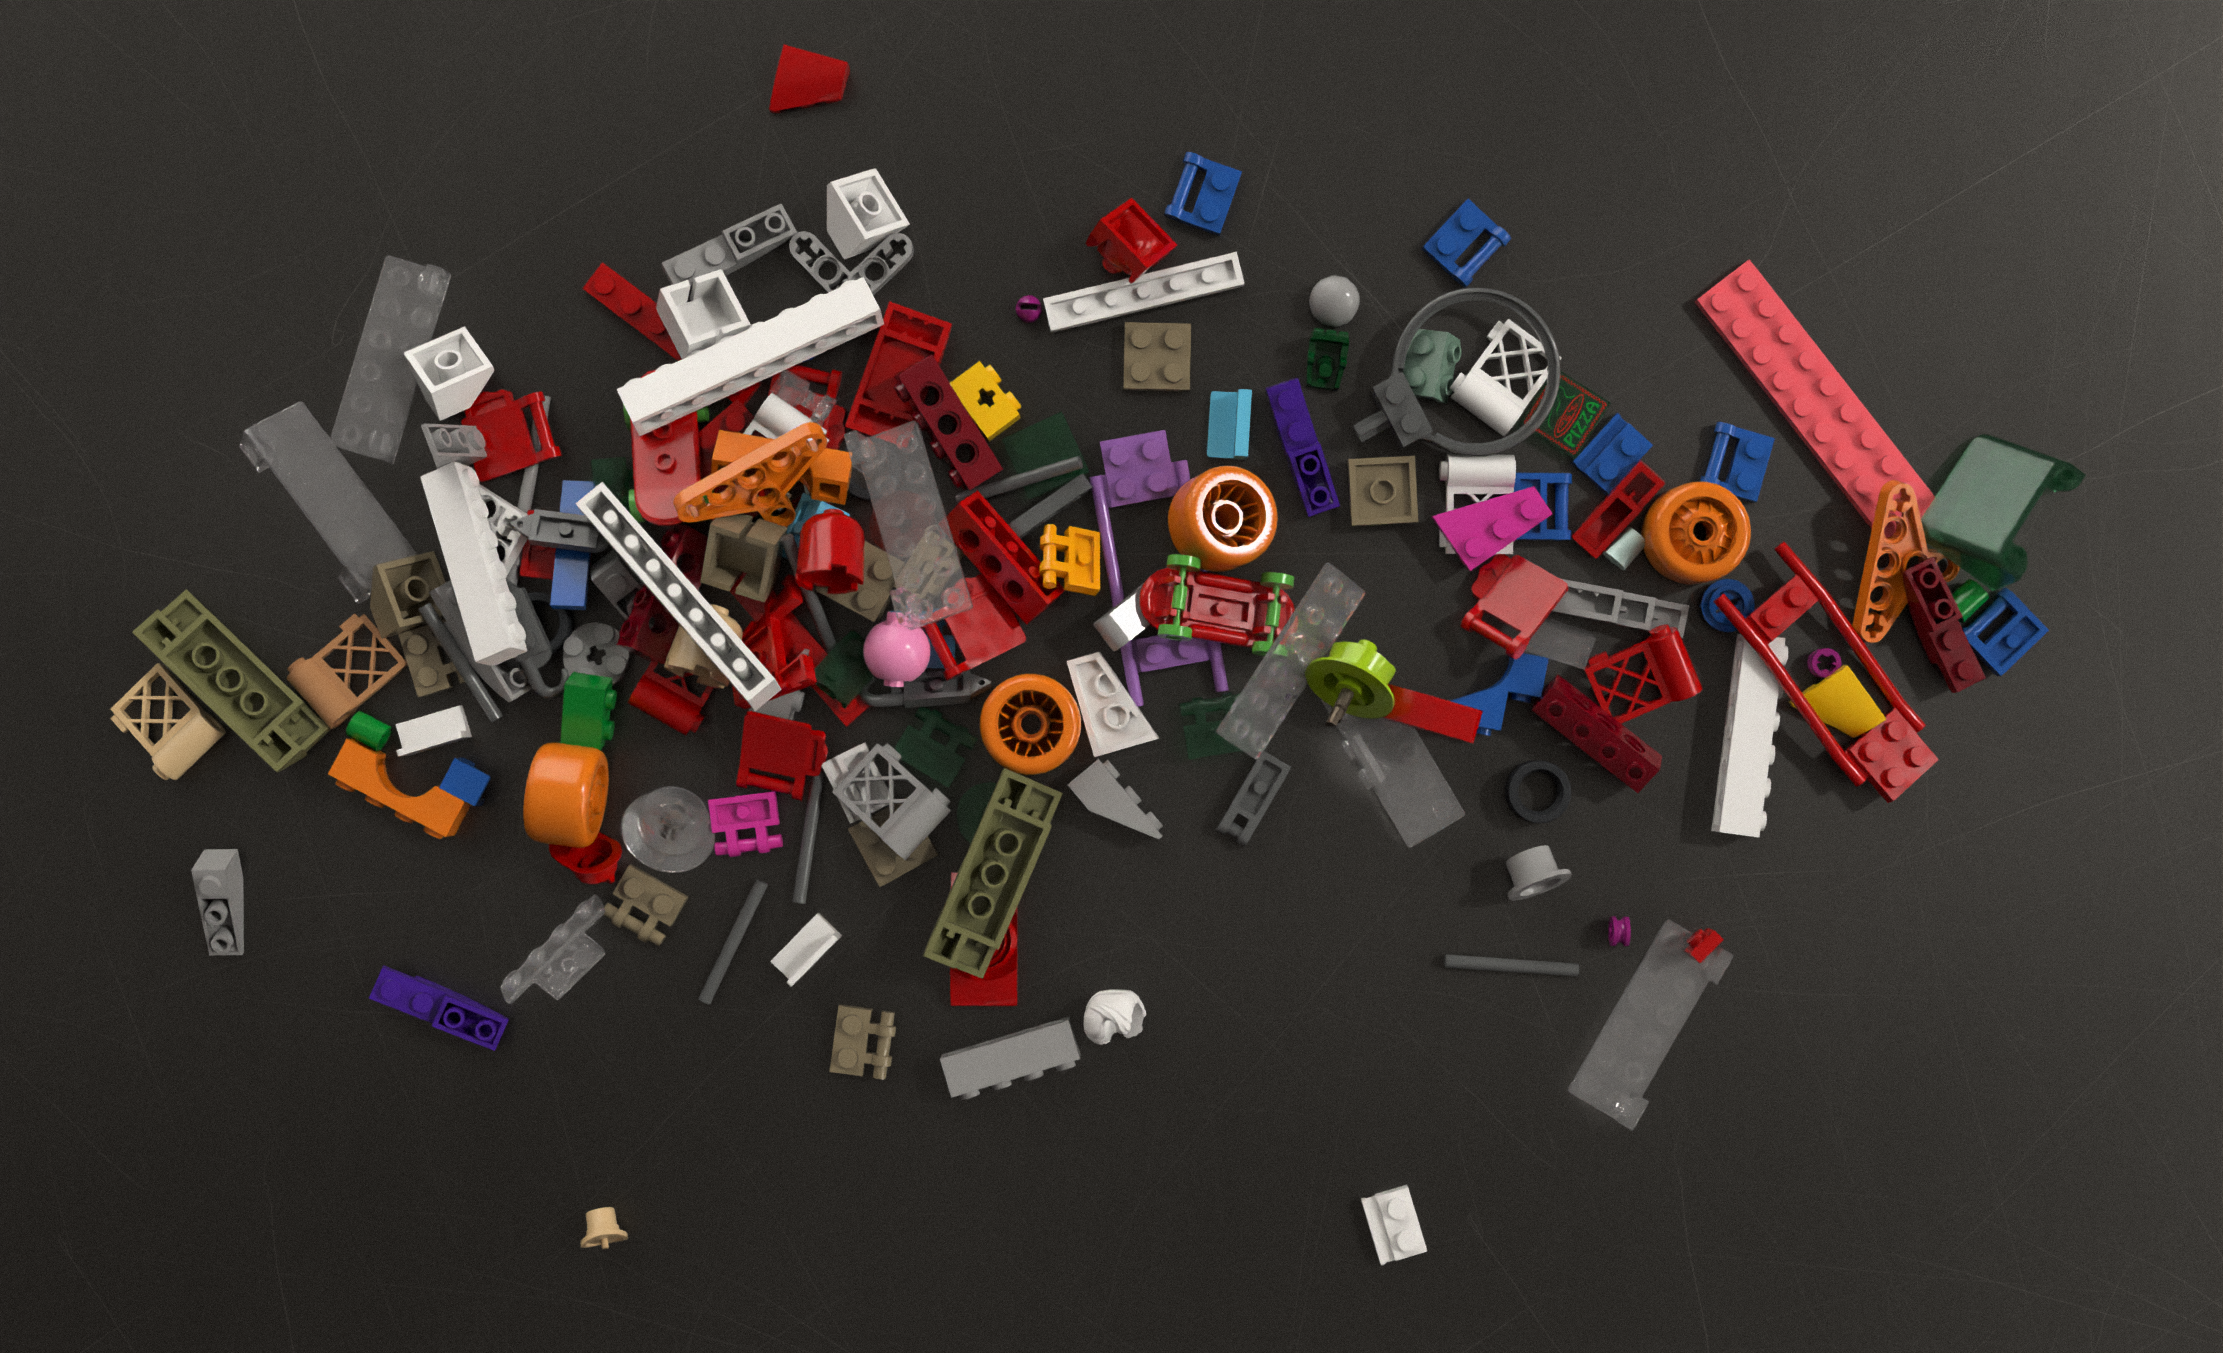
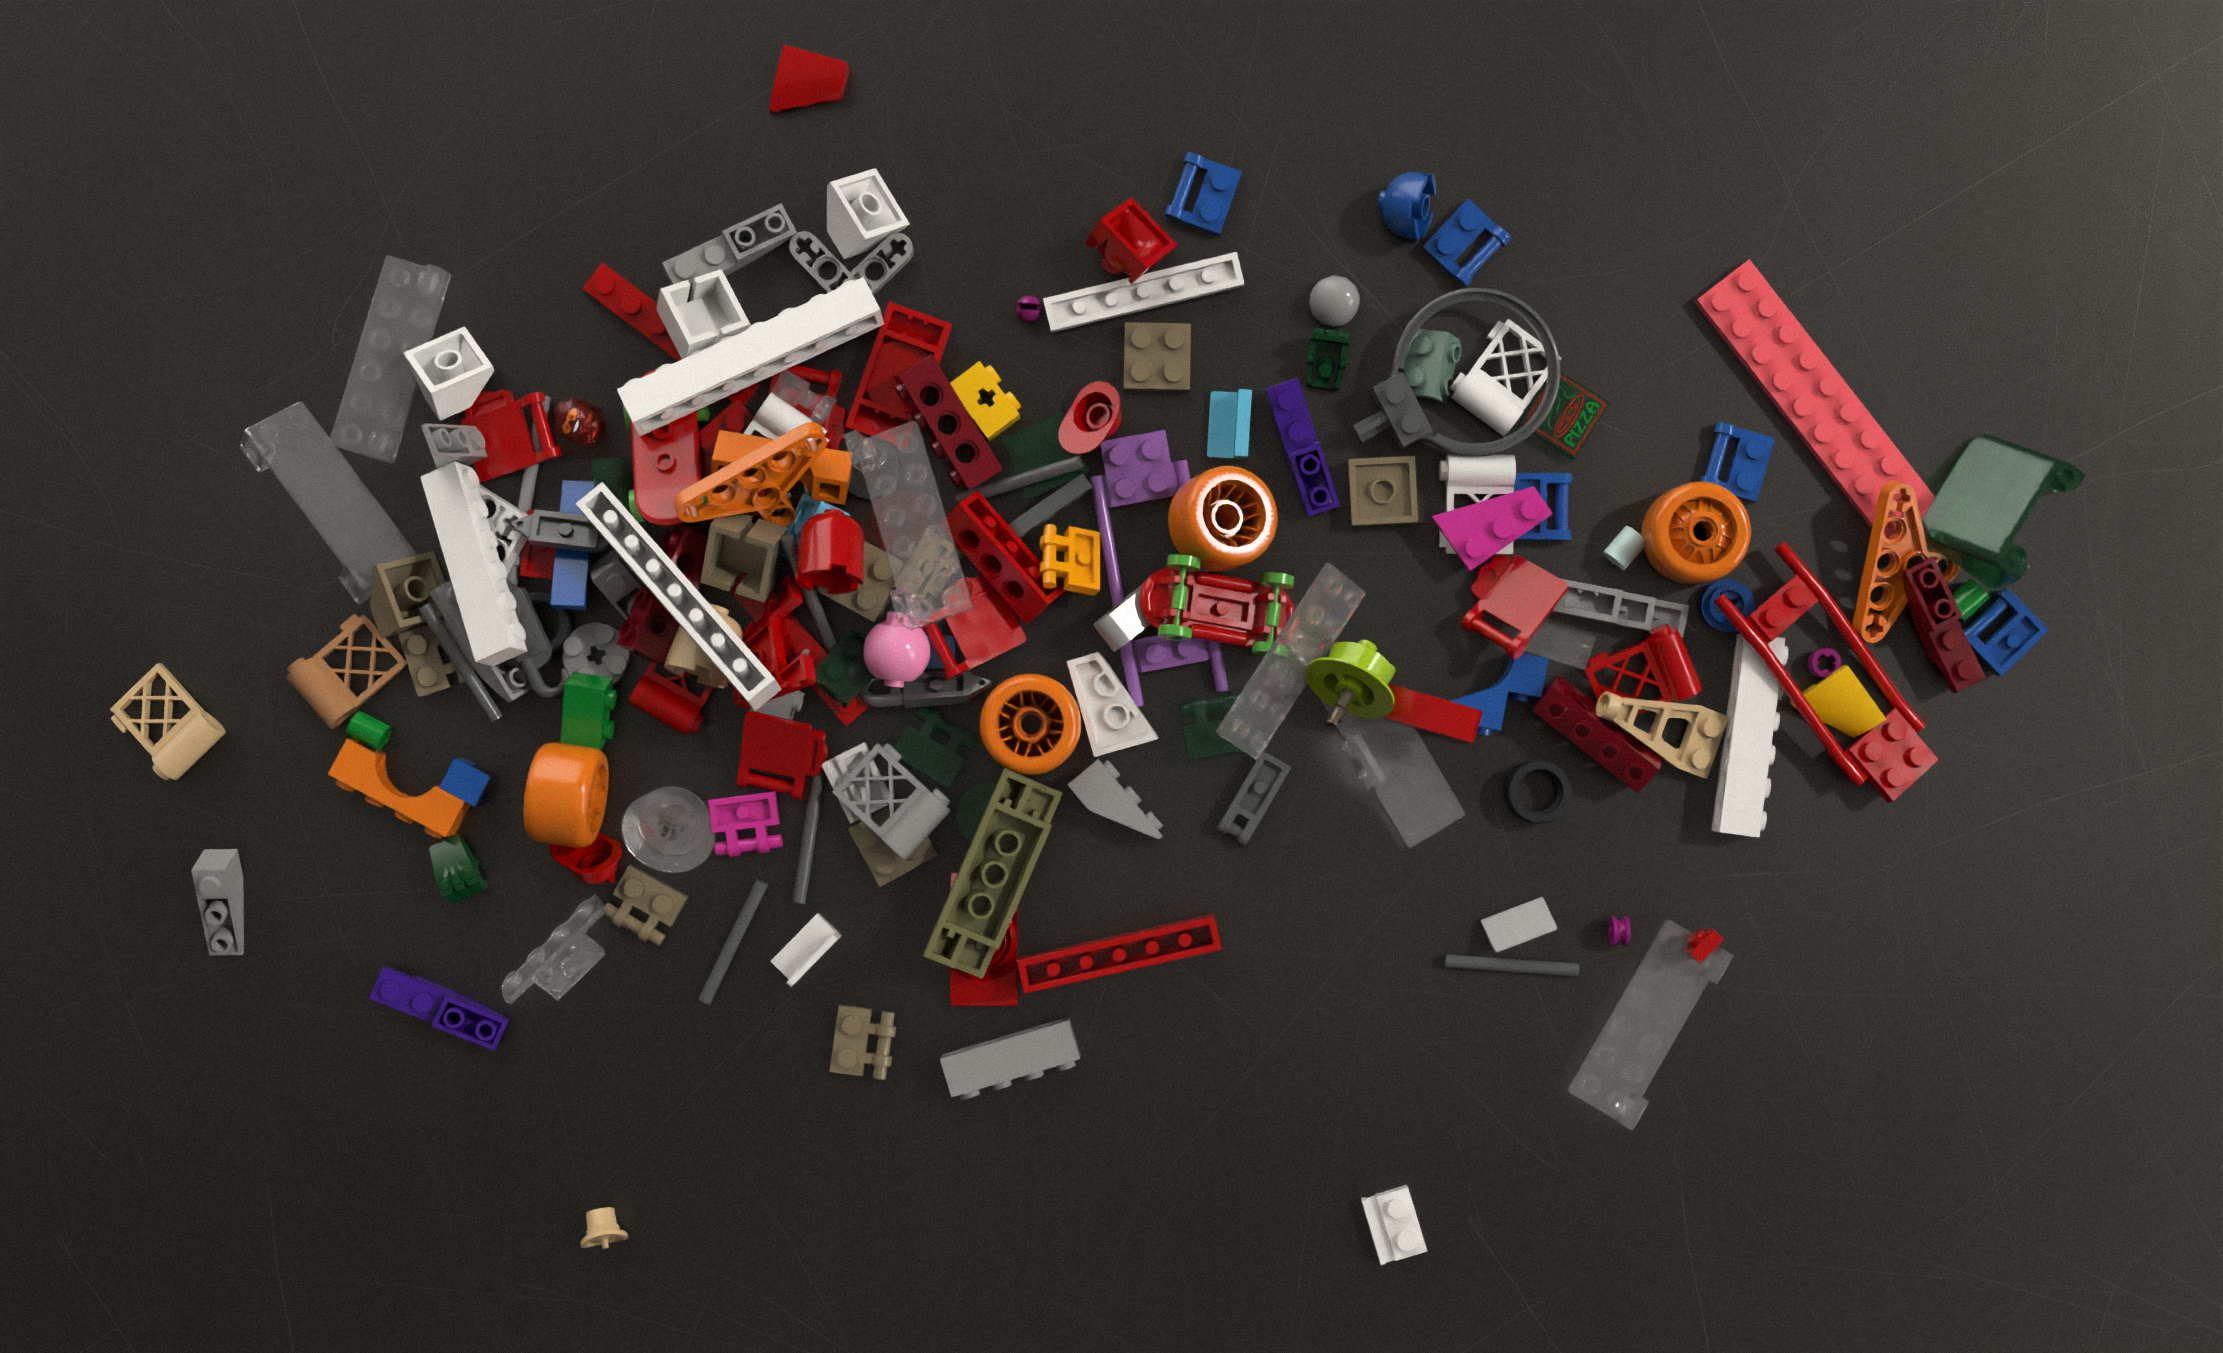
(232, 681): olive slope -> none
(433, 731): white panel -> none
(456, 869): none -> dark green hand
(579, 420): none -> clear red head
(1091, 418): none -> red piece
(1111, 1013): white hair -> none
(1118, 953): none -> red brick
(1407, 204): none -> blue cylinder
(1518, 924): none -> light grey slope
(1534, 873): light grey piece -> none
(1611, 454): blue plate -> none
(1618, 509): red slope -> none
(1699, 740): none -> tan plate

